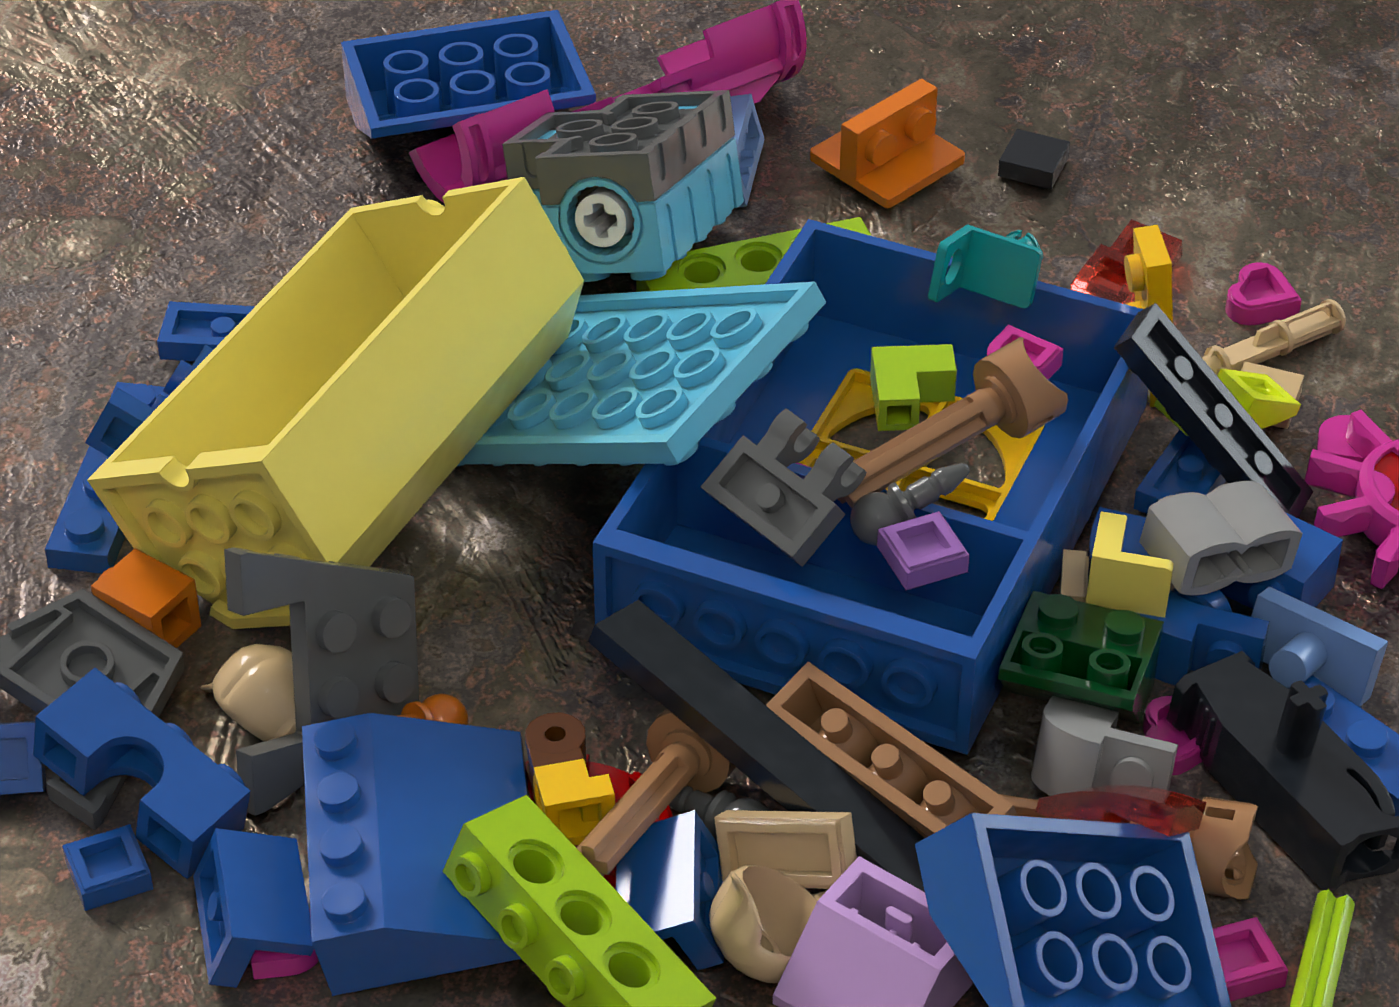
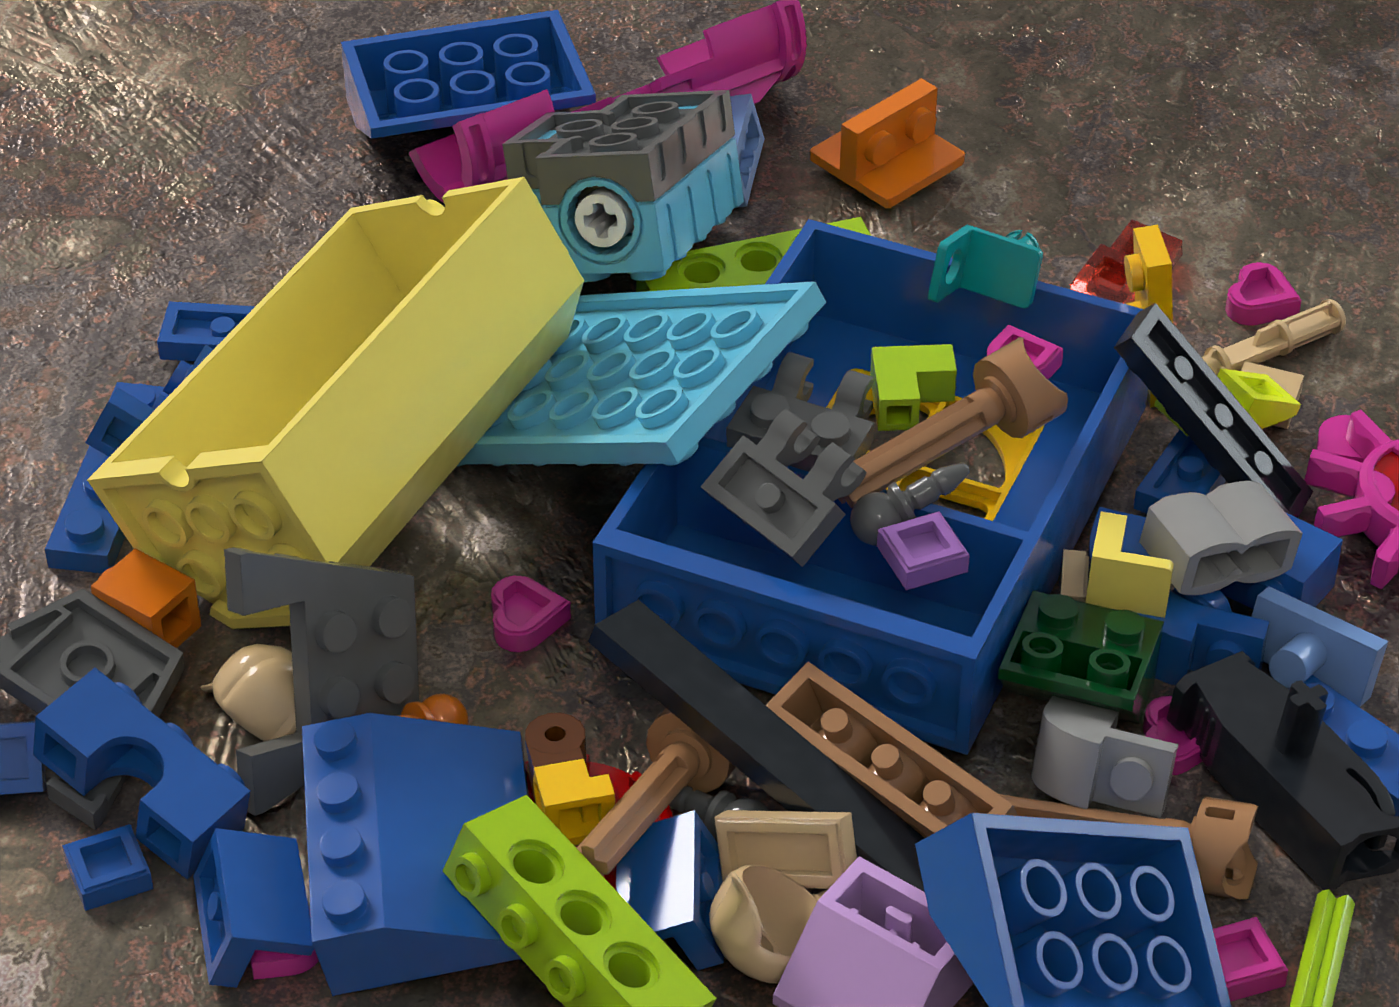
(525, 613): none -> dark pink tile
(843, 424): none -> dark grey plate
(1034, 159): black tile -> none
(1148, 806): clear red slope -> none

